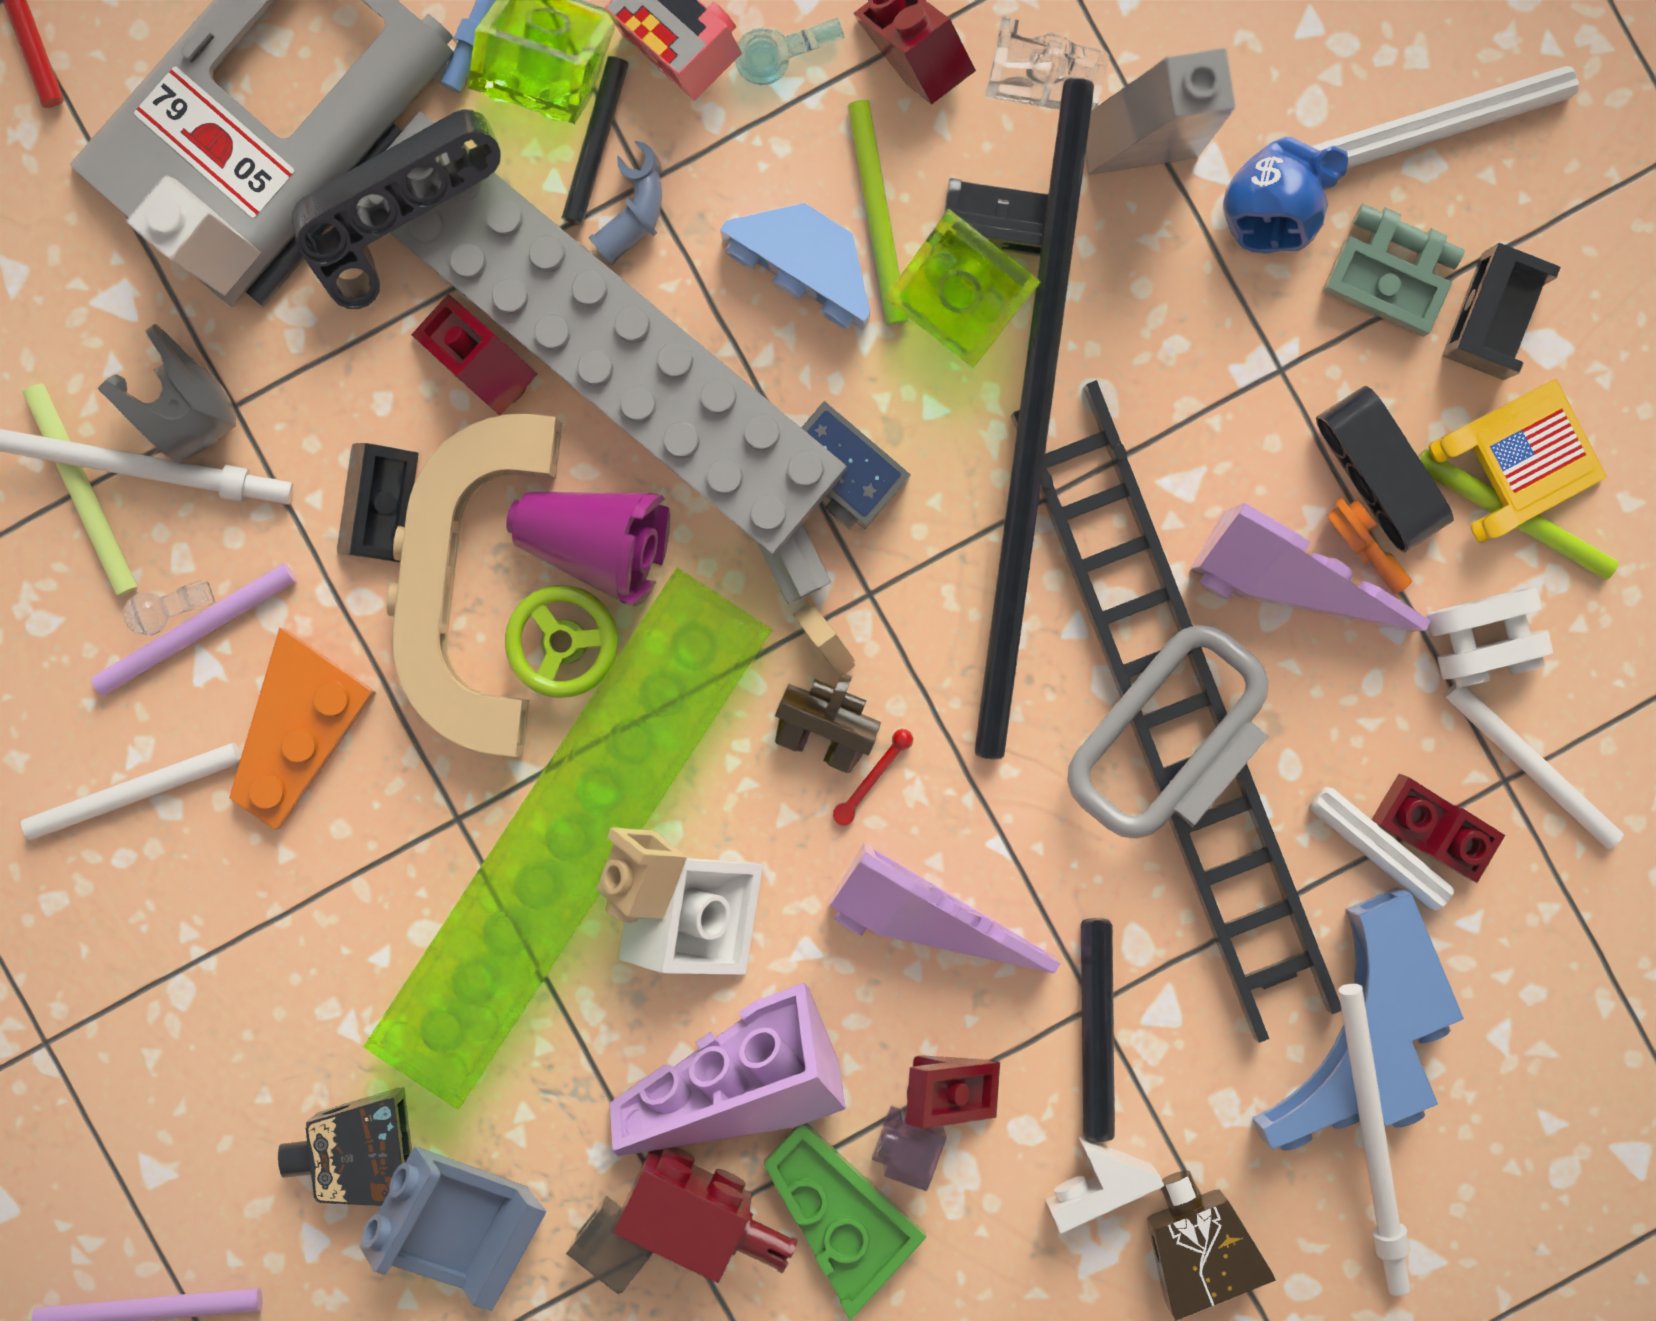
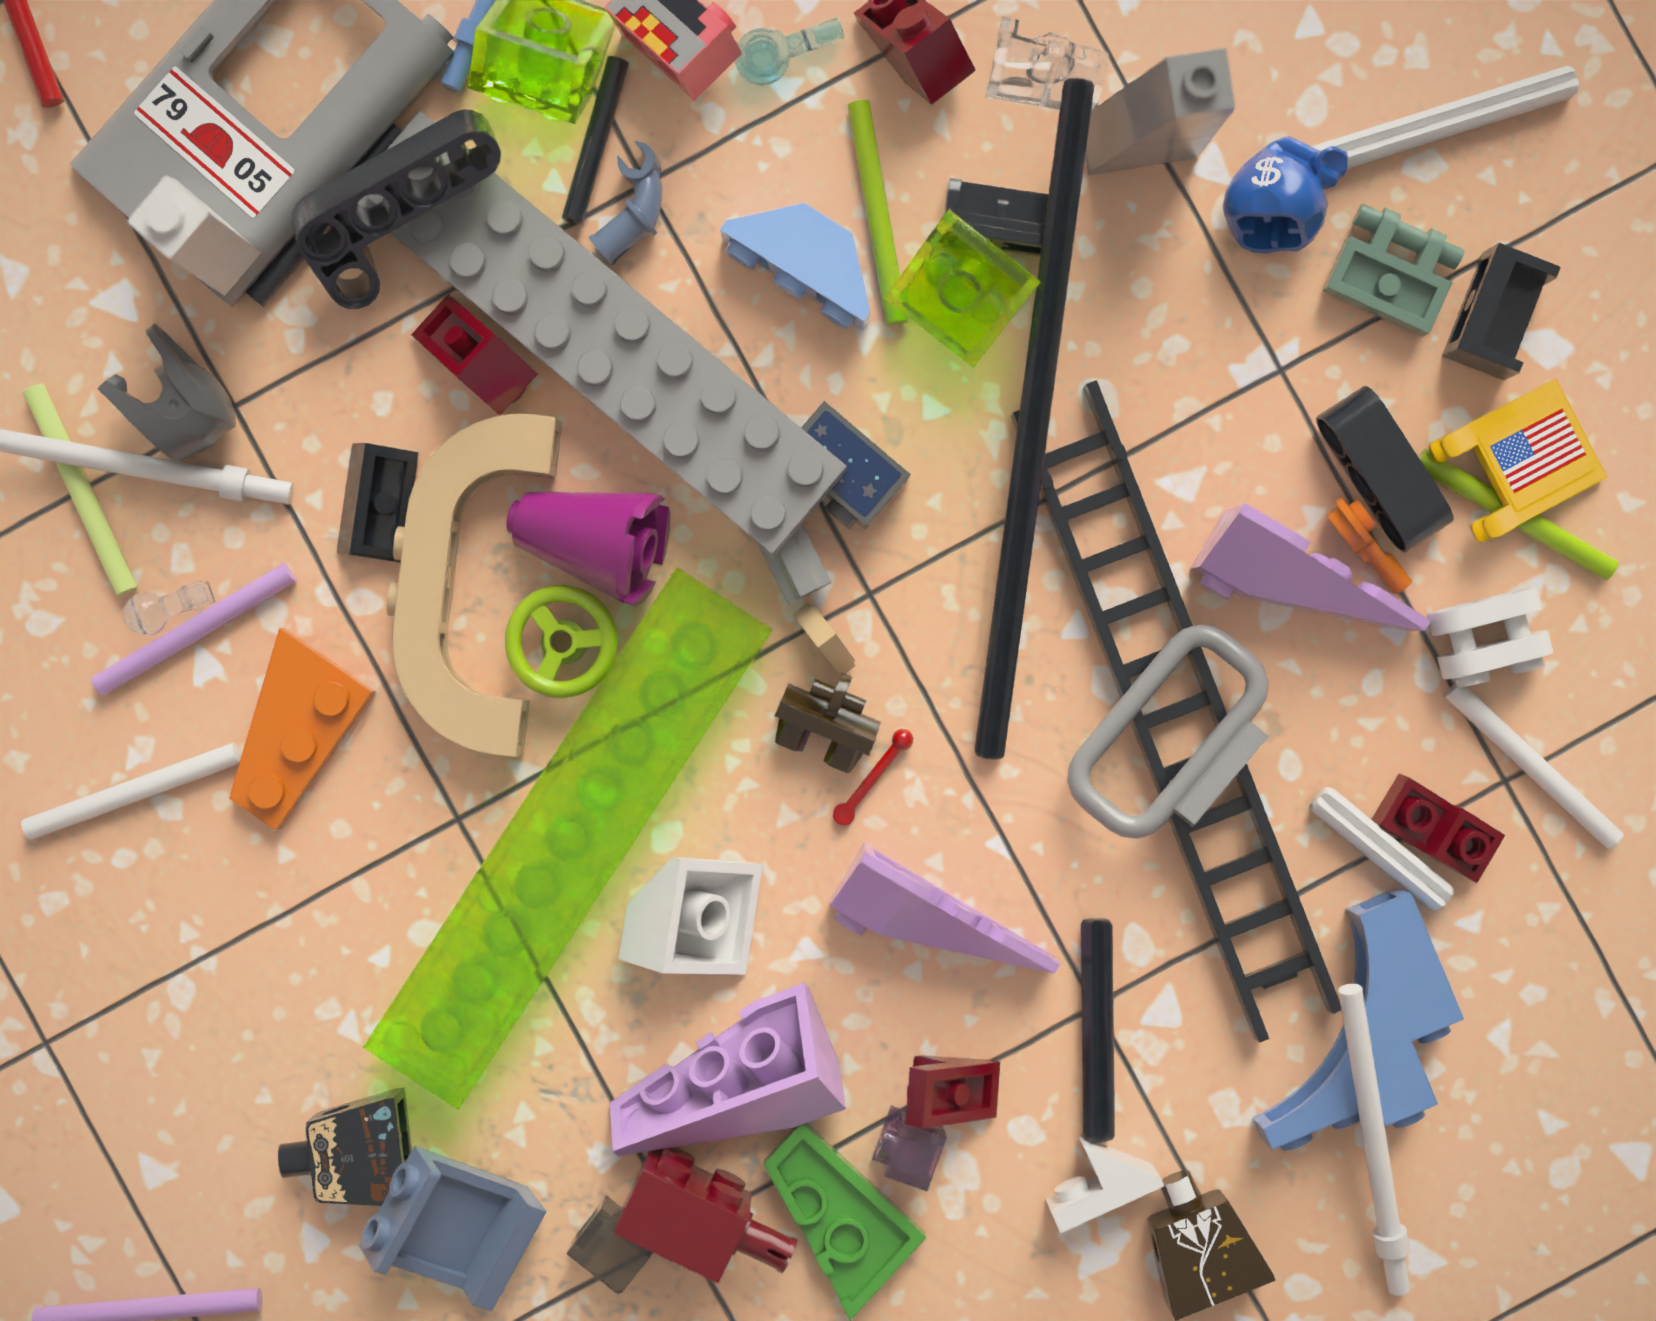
(639, 874): tan brick -> none

